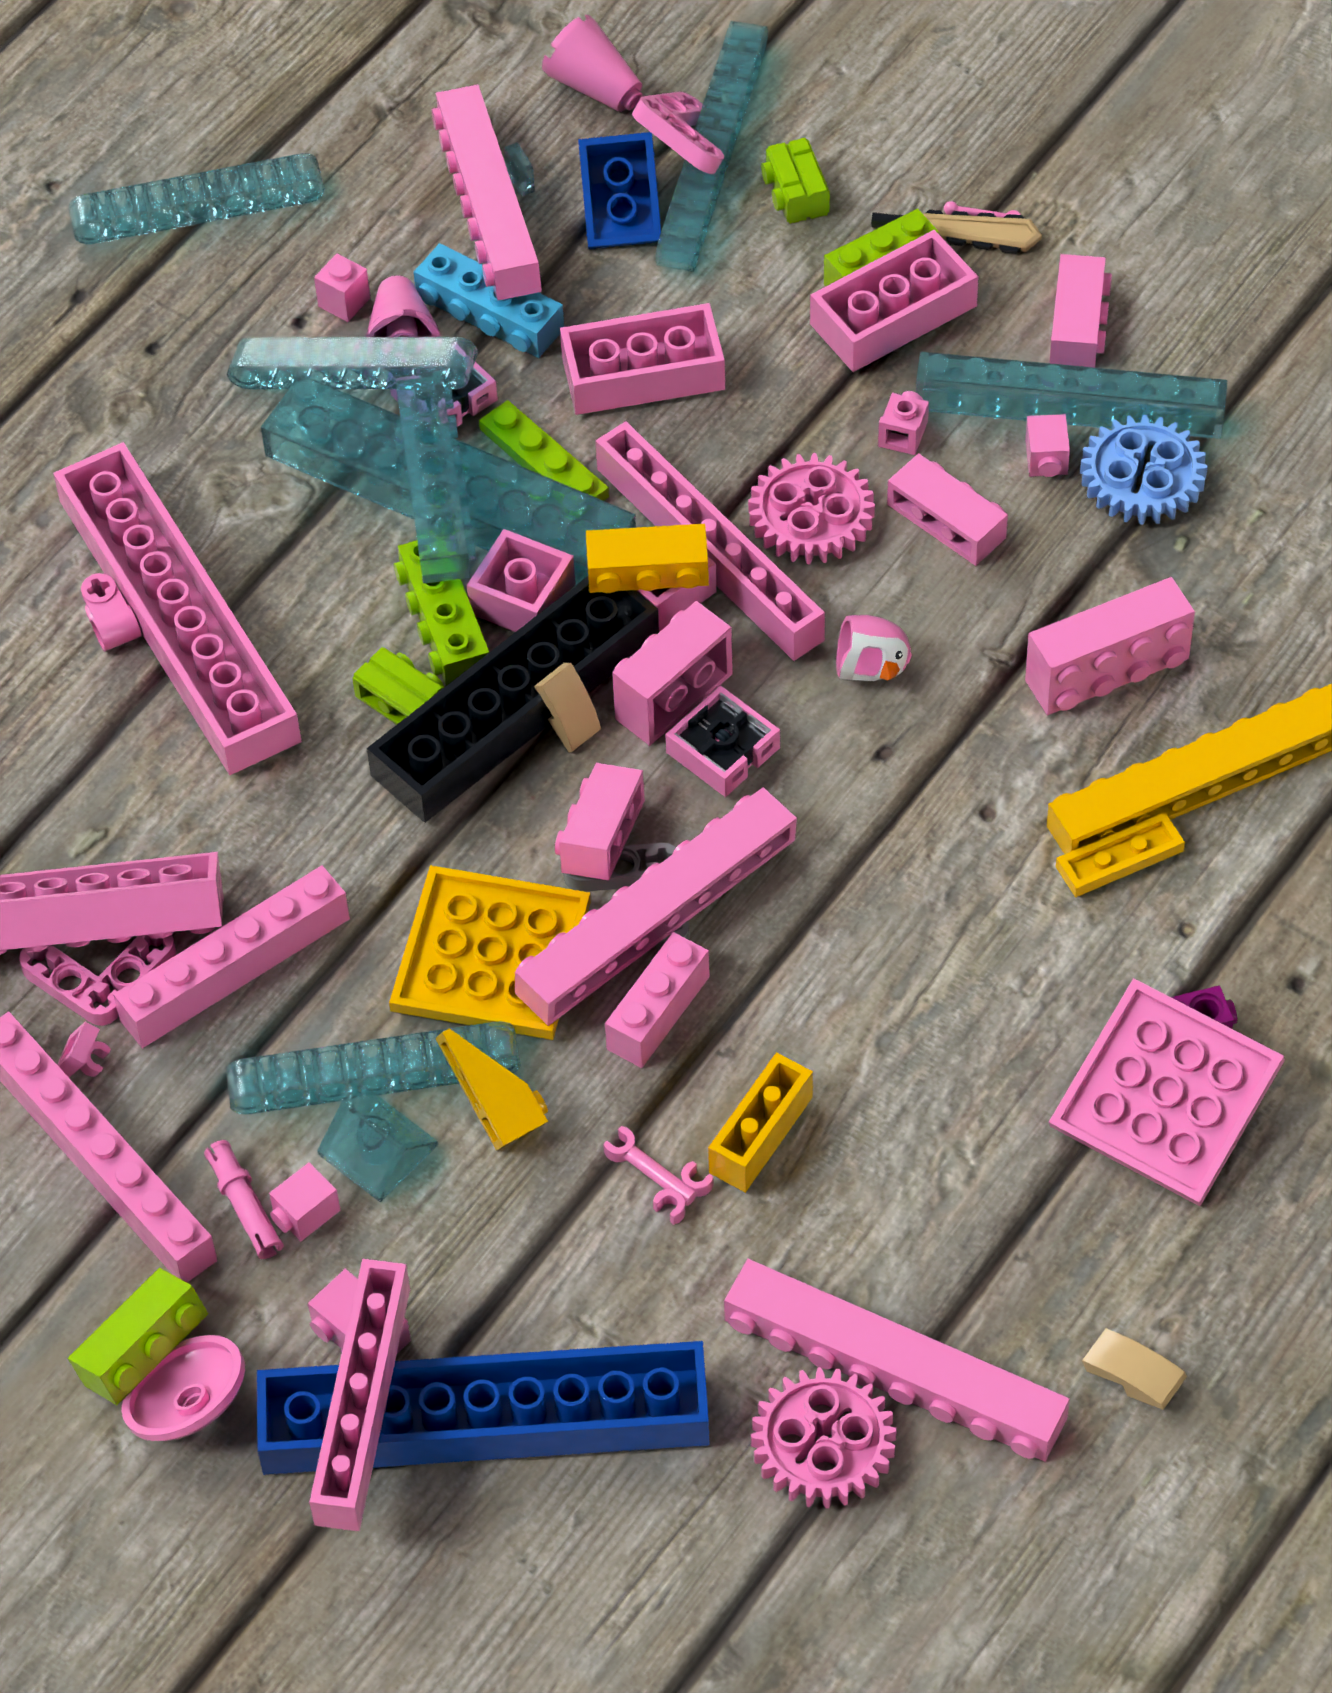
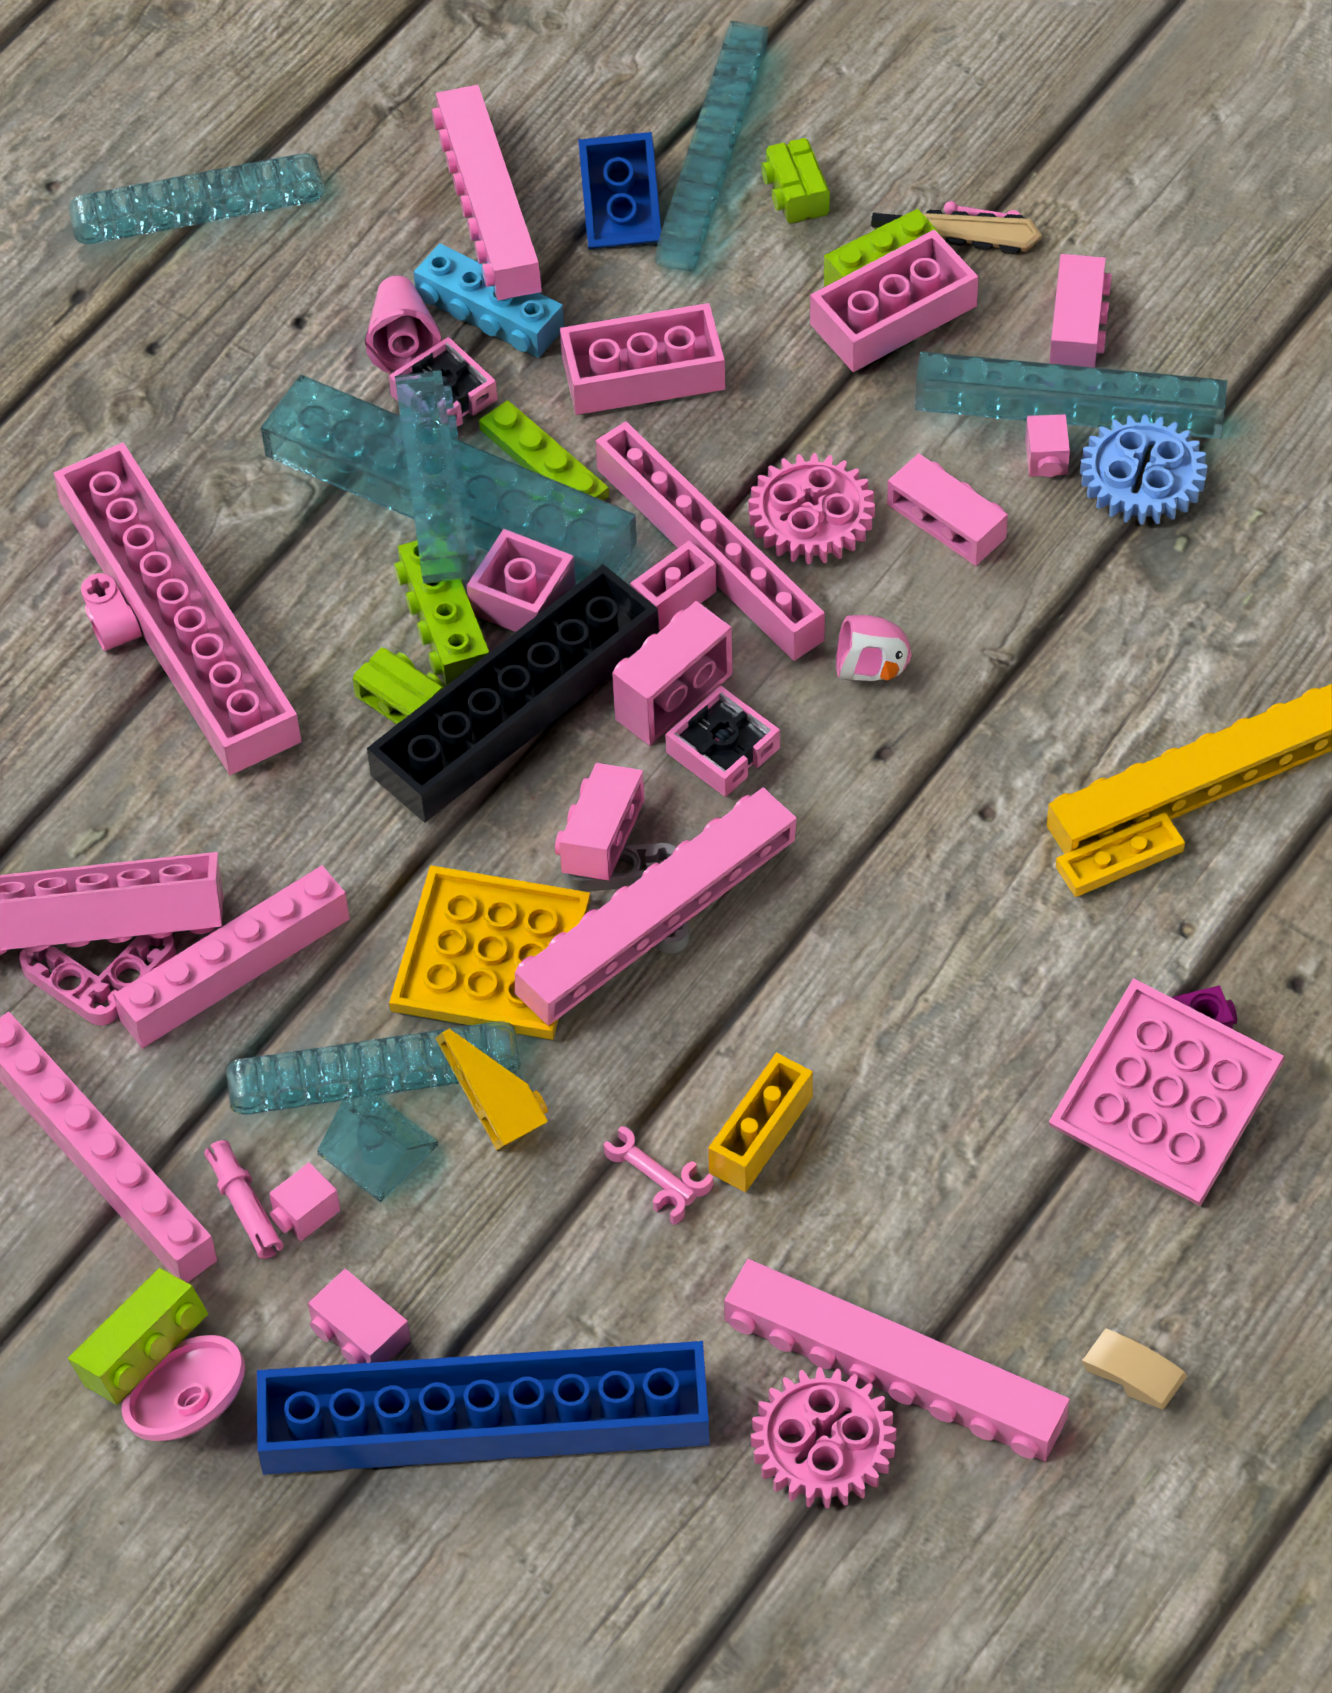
(79, 1050): bright pink tile -> none
(342, 287): bright pink brick -> none
(349, 361): clear light blue beam -> none
(360, 1395): bright pink brick -> none
(519, 169): clear light blue plate -> none
(570, 706): tan slope -> none
(592, 65): bright pink cone -> none
(647, 558): yellow brick -> none
(657, 1000): bright pink brick -> none
(670, 119): bright pink beam -> none
(906, 415): bright pink brick -> none
(1109, 646): bright pink brick -> none

